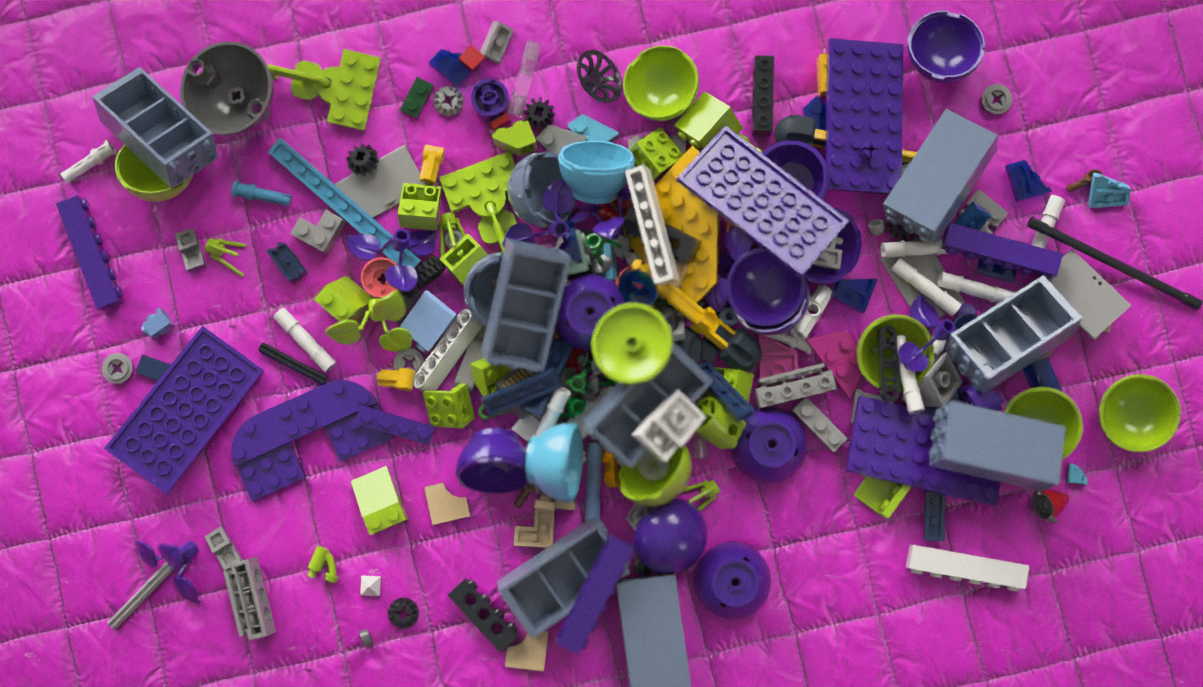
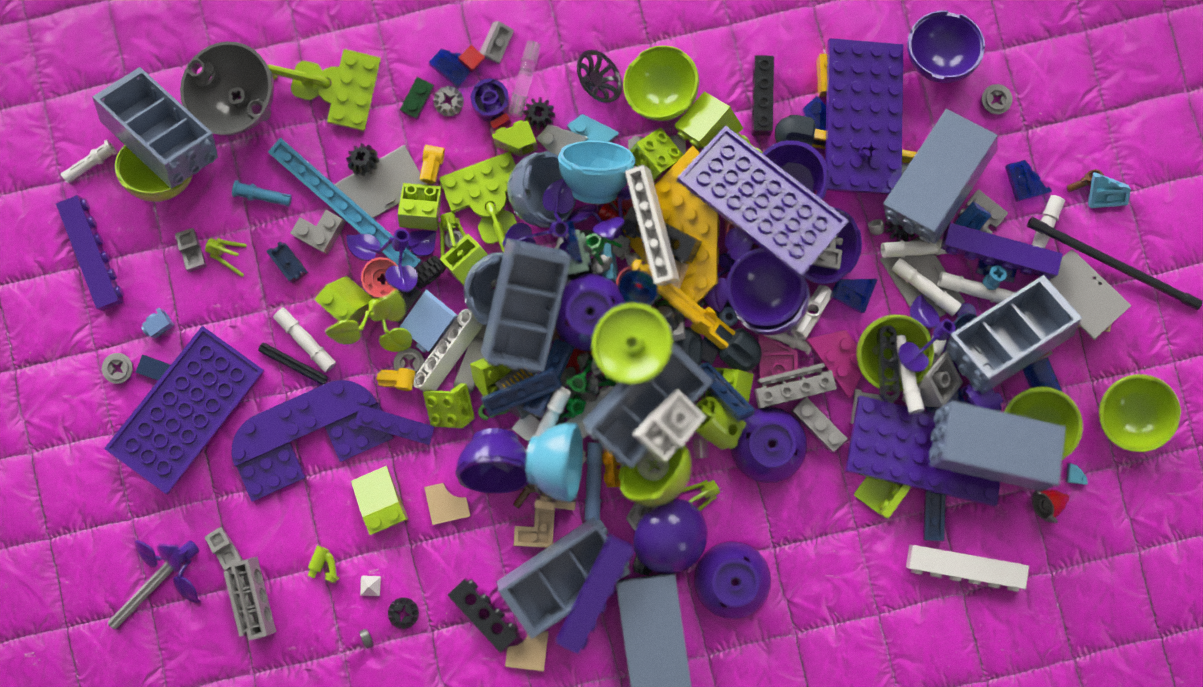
(996, 275): none -> dark azure bush

